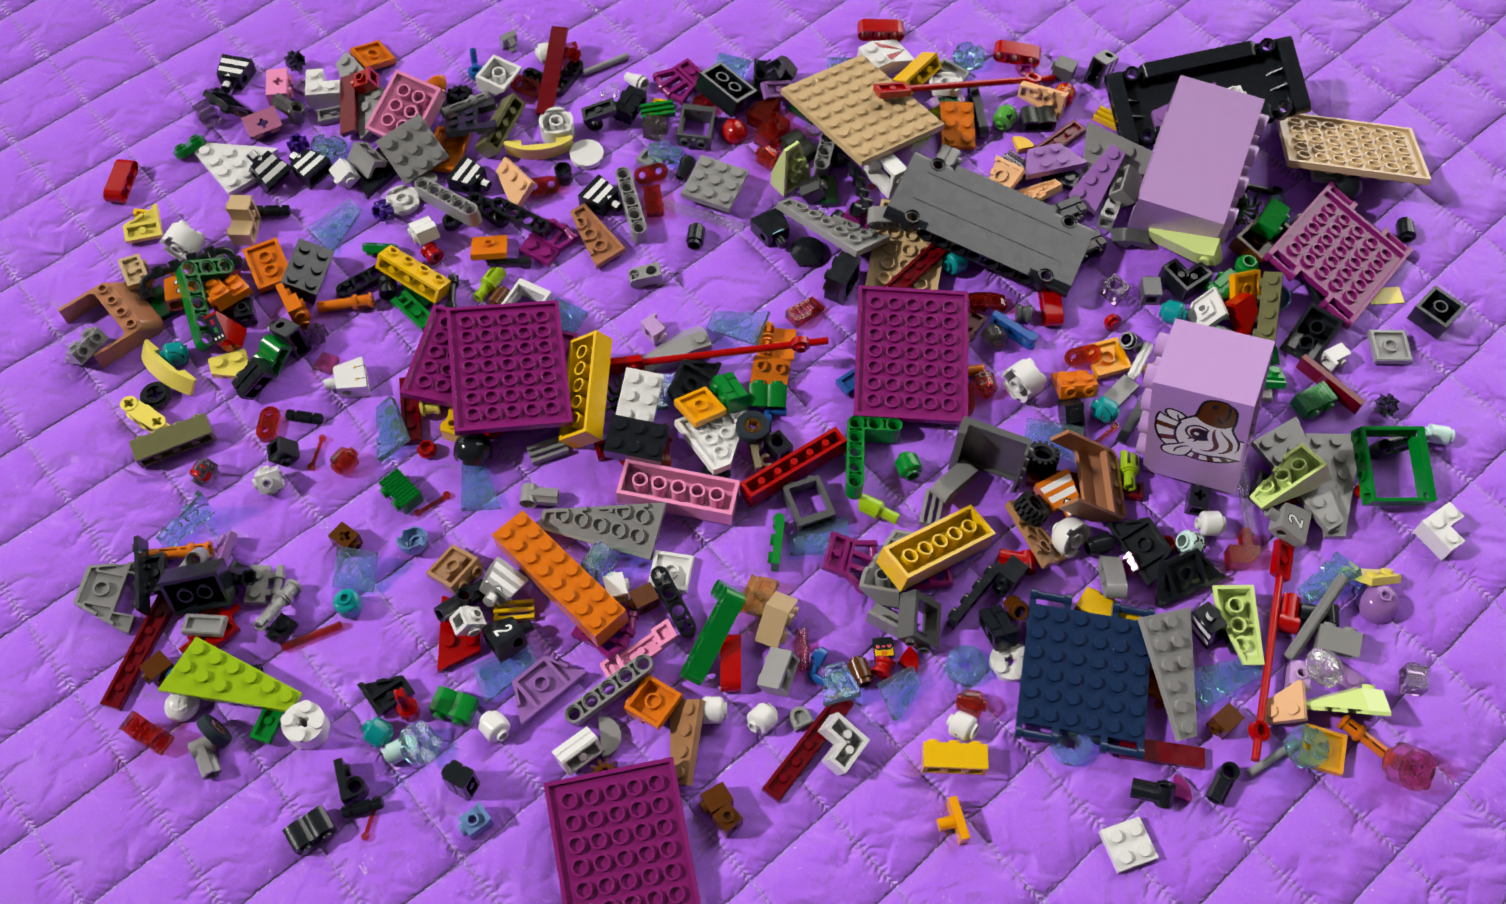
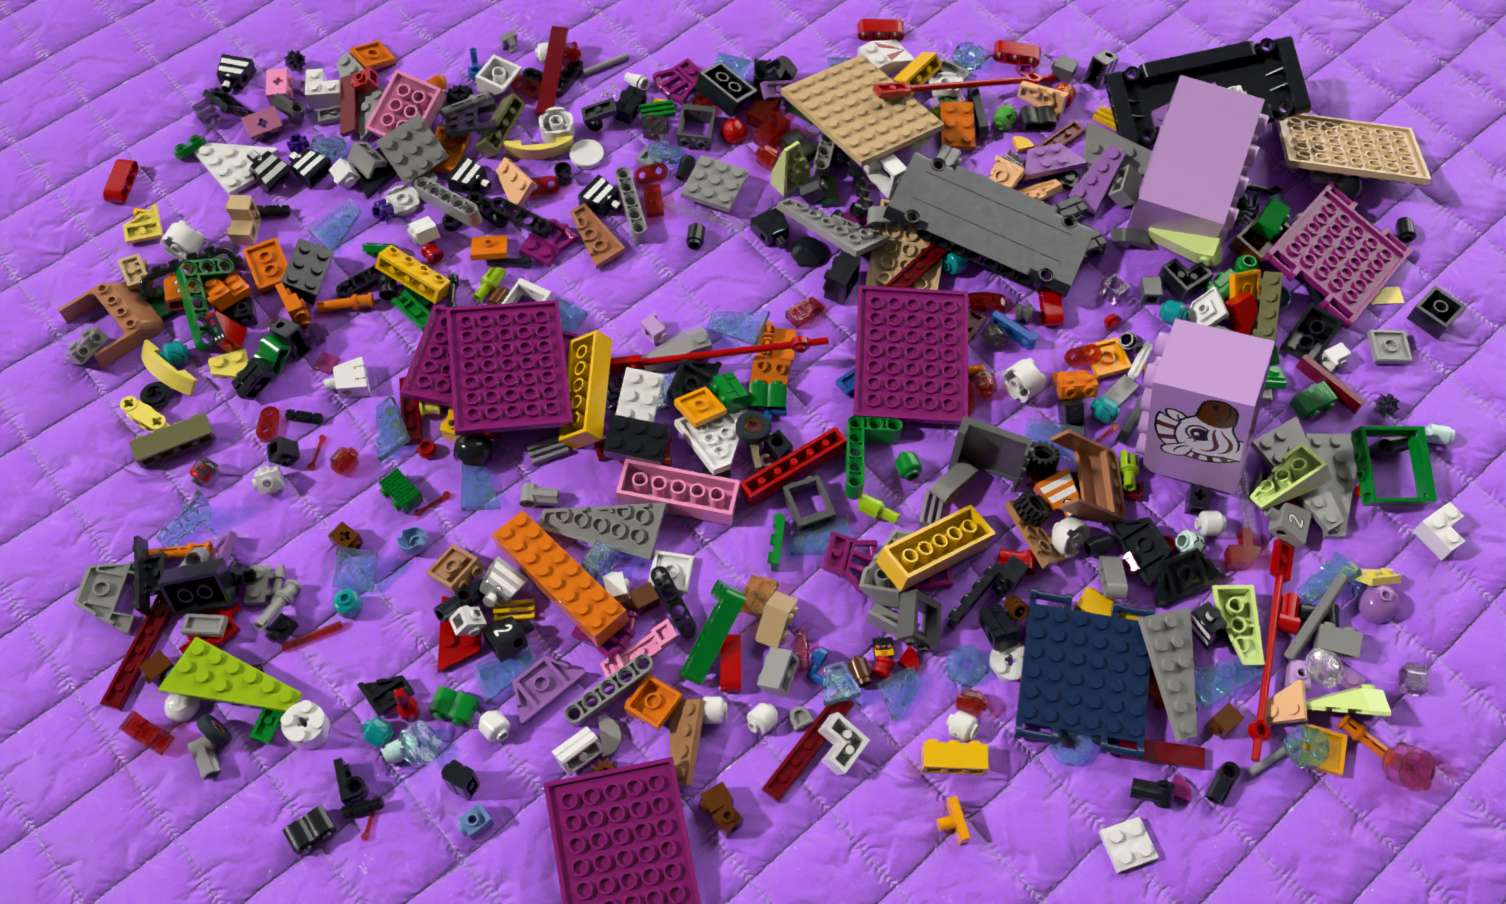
(645, 275): leg -> none
(1108, 214): light grey leg -> none

